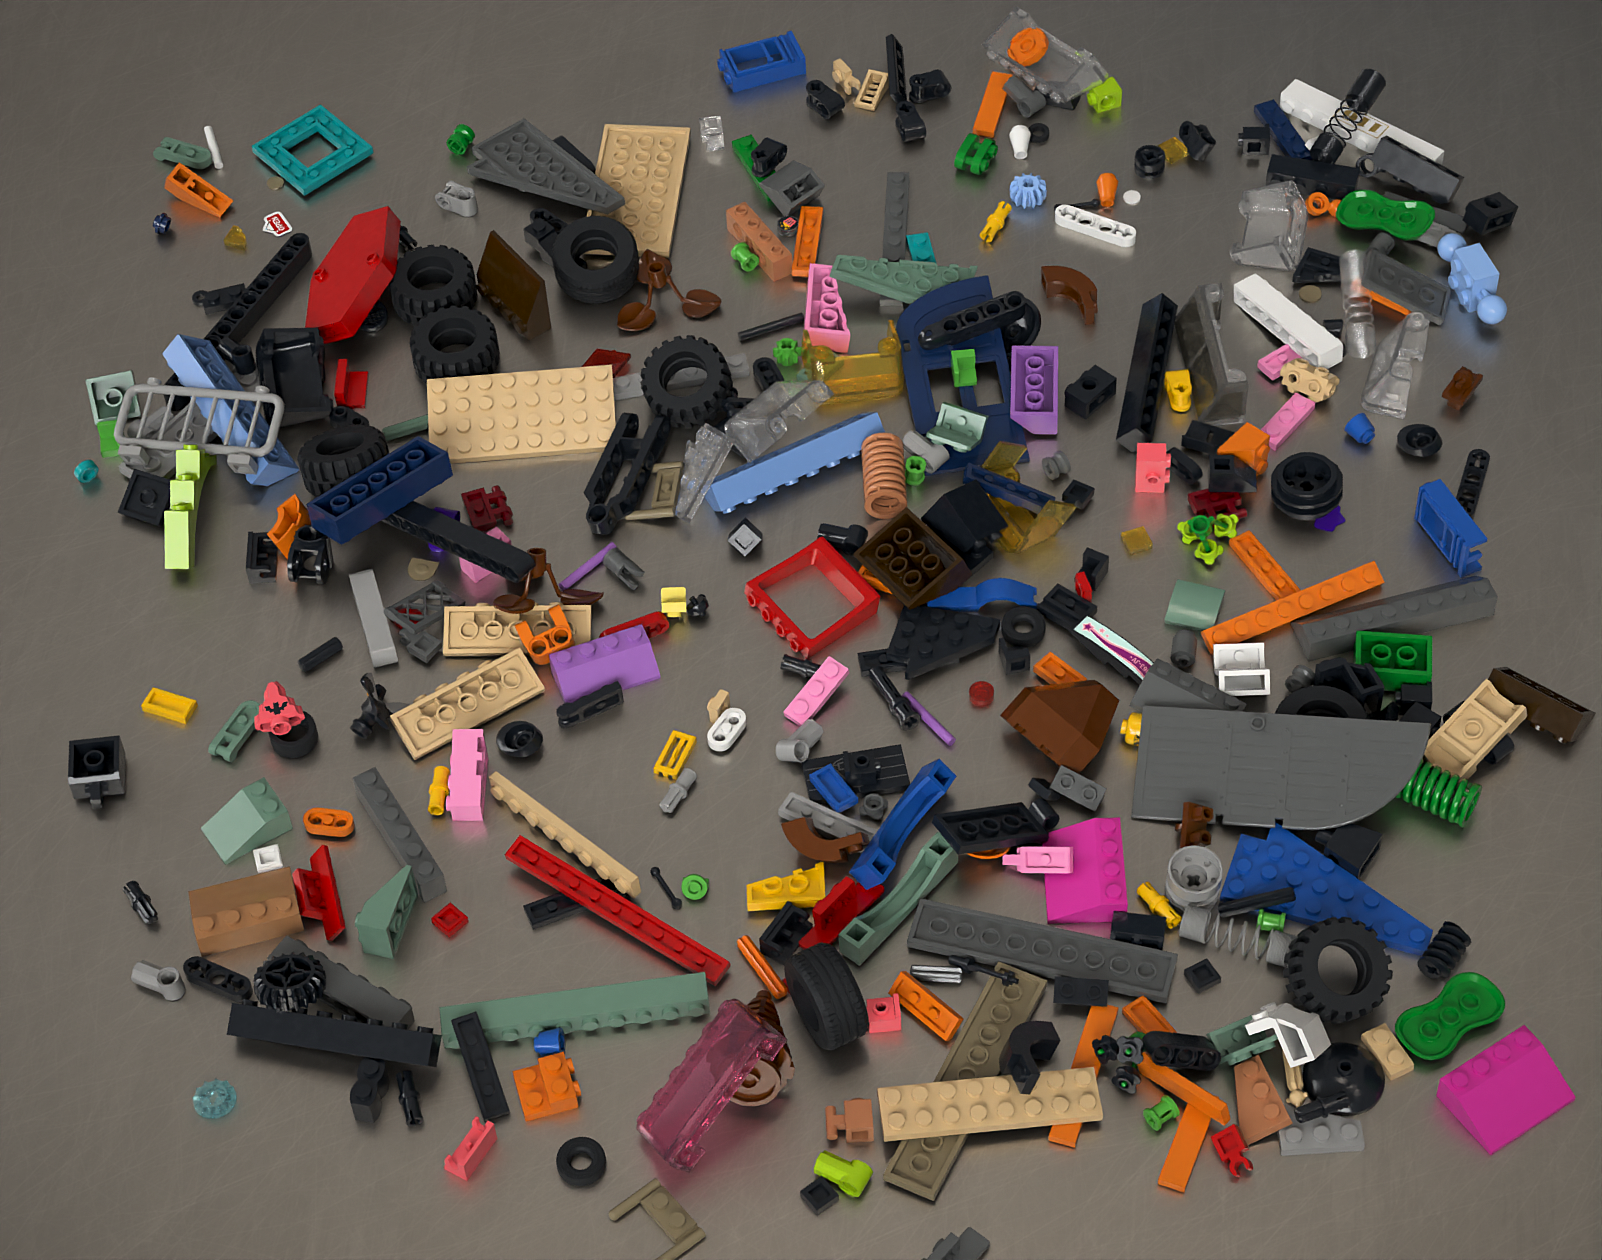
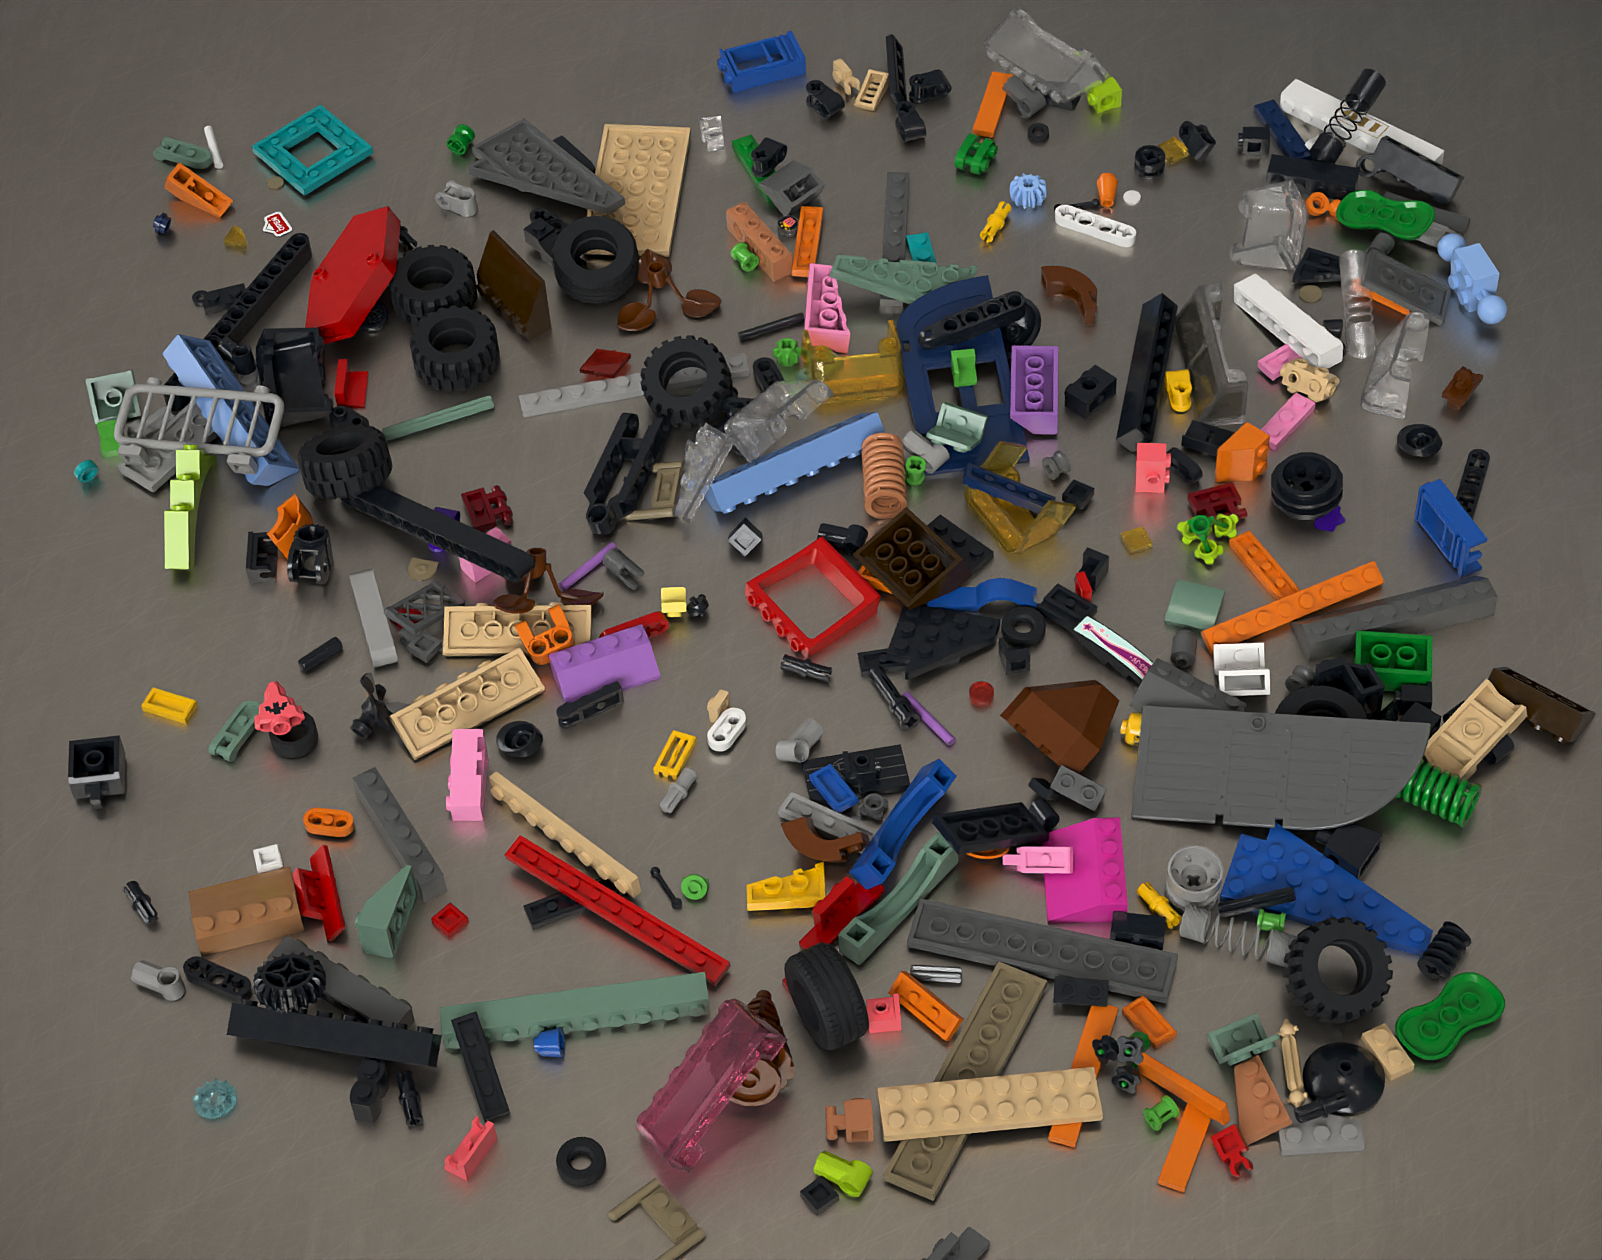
(146, 498): black plate -> none
(247, 821): sand green slope -> none
(379, 490): dark blue brick -> none
(438, 790): yellow pin -> none
(522, 413): tan plate -> none
(547, 1087): orange plate -> none
(762, 967): orange axle -> none
(784, 933): black hinge -> none
(816, 691): bright pink plate -> none
(966, 518): black slope -> none
(969, 965): black piece -> none
(1020, 140): white cone -> none
(1028, 46): orange tile -> none
(1028, 1042): black arch -> none
(1056, 671): orange plate -> none
(1181, 1050): black beam -> none
(1194, 825): reddish brown hips -> none
(1202, 975): black tile -> none
(1230, 474): black slope -> none
(1298, 1032): white piece -> none
(1360, 428): blue hat -> none
(1490, 213): black brick -> none
(1505, 1090): dark pink slope -> none

